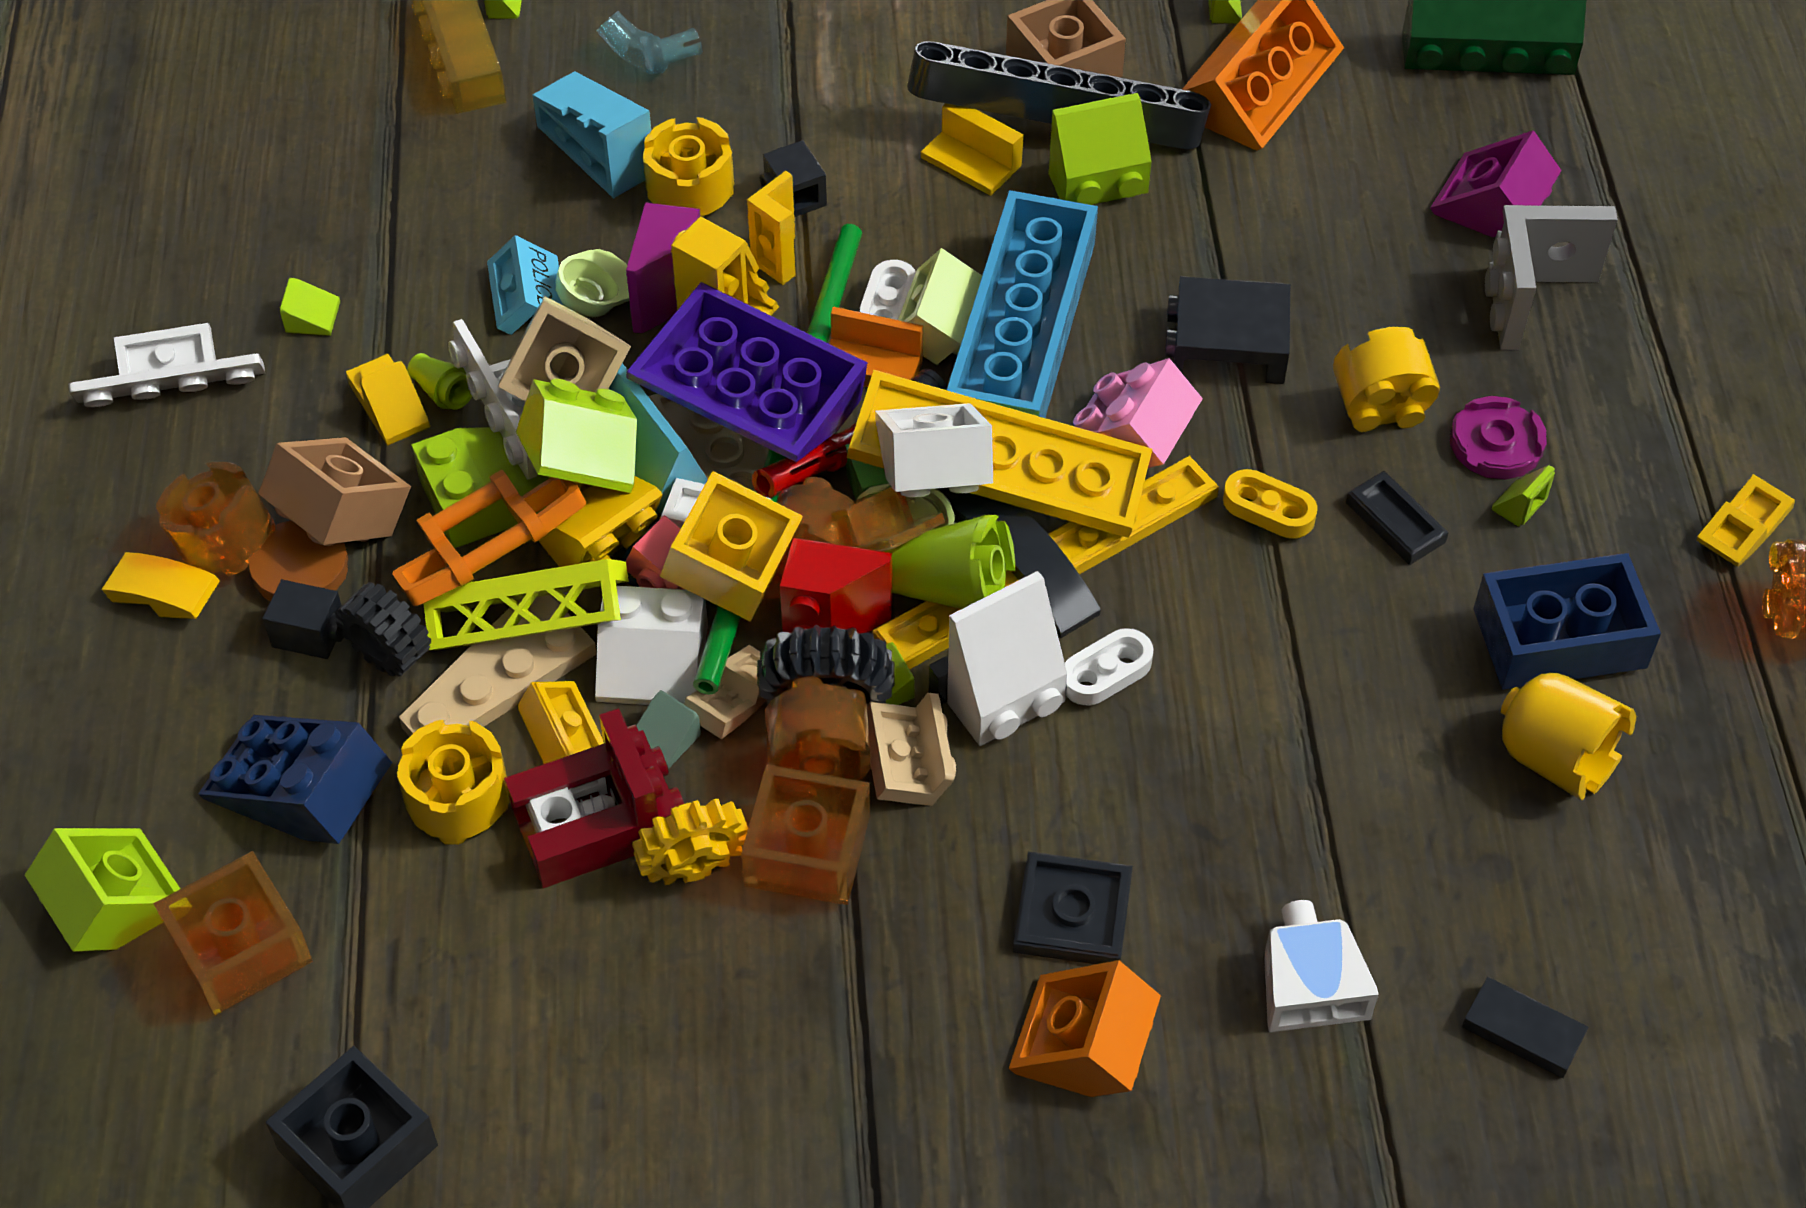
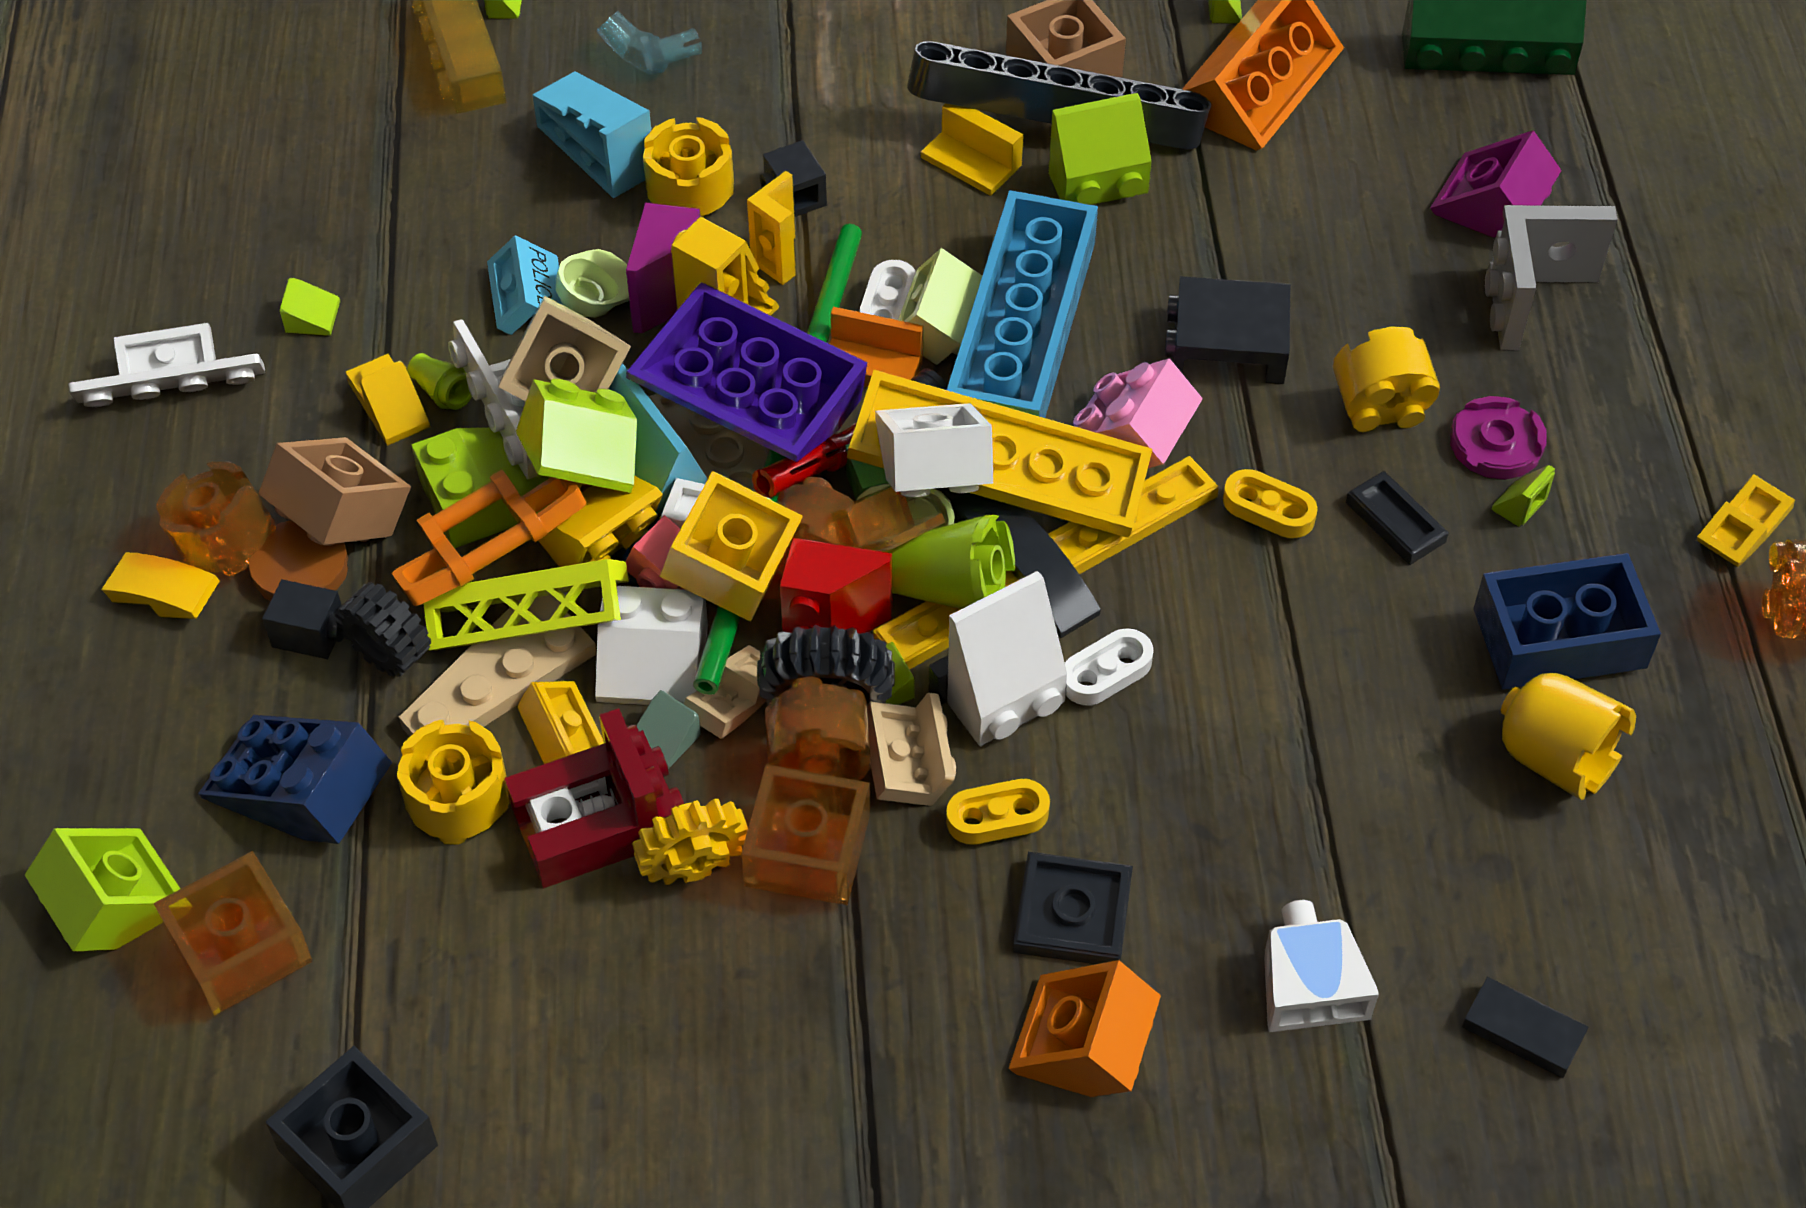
(995, 809): none -> yellow plate

